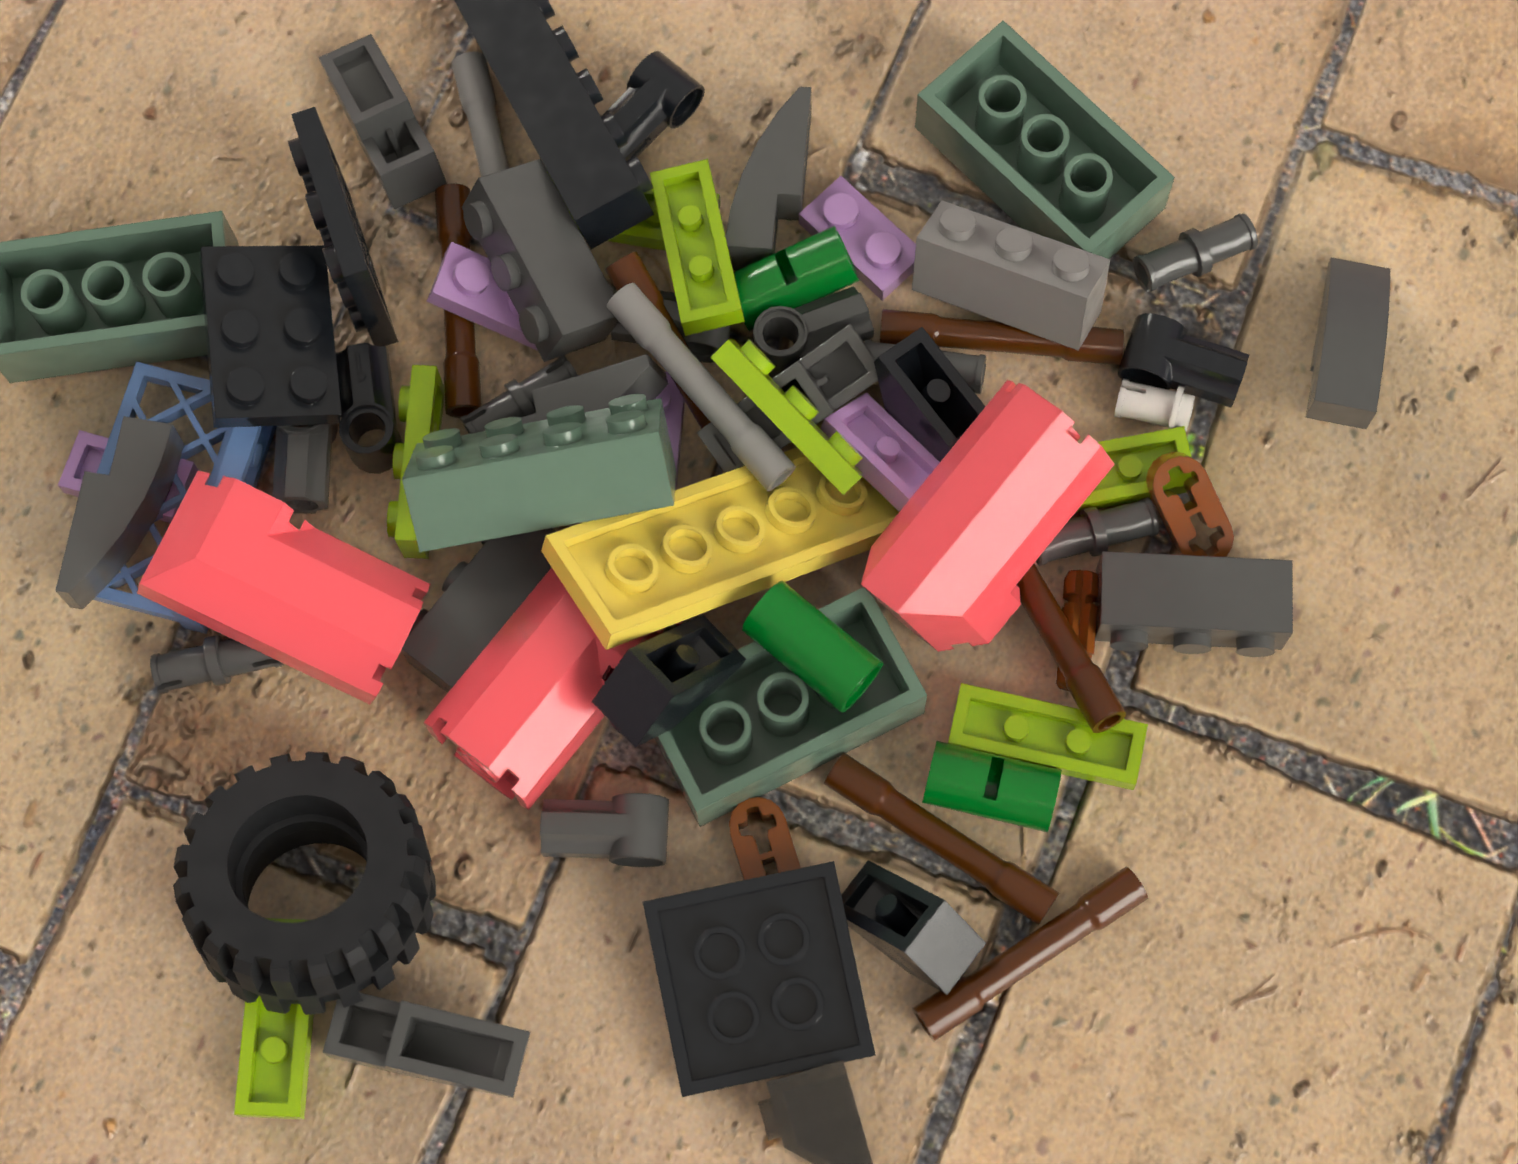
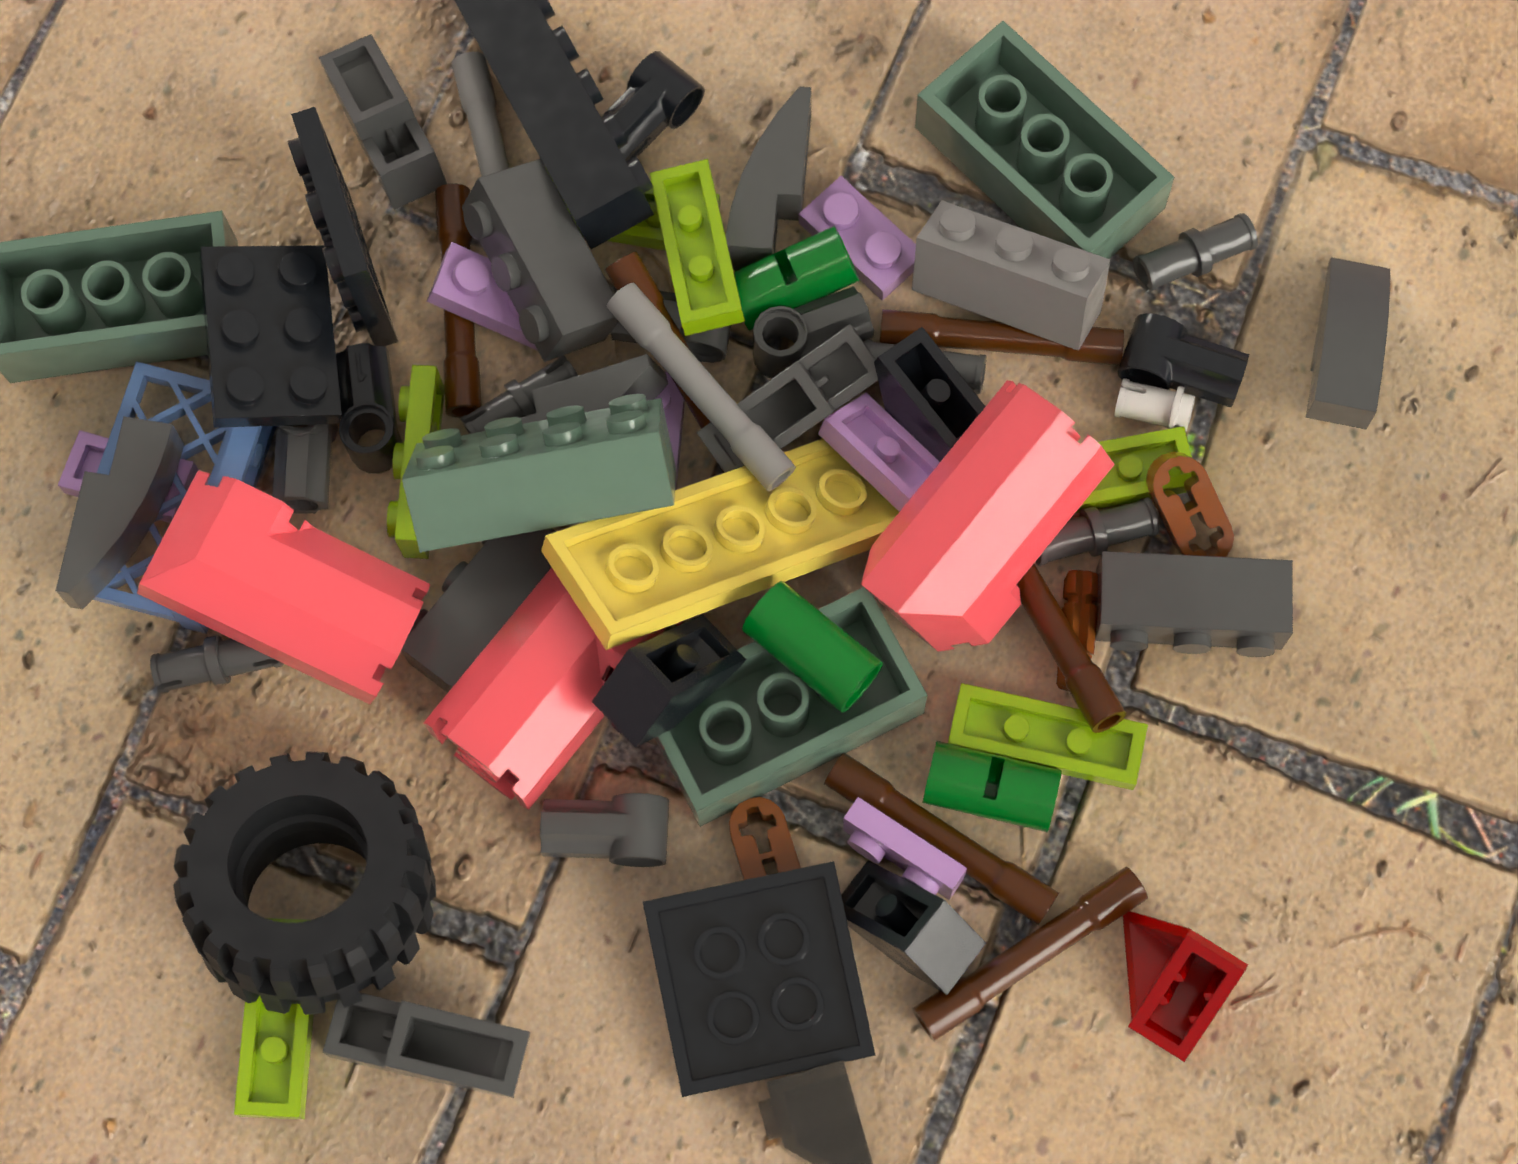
(790, 413): lime plate -> none
(879, 836): none -> lavender plate
(1175, 981): none -> red slope

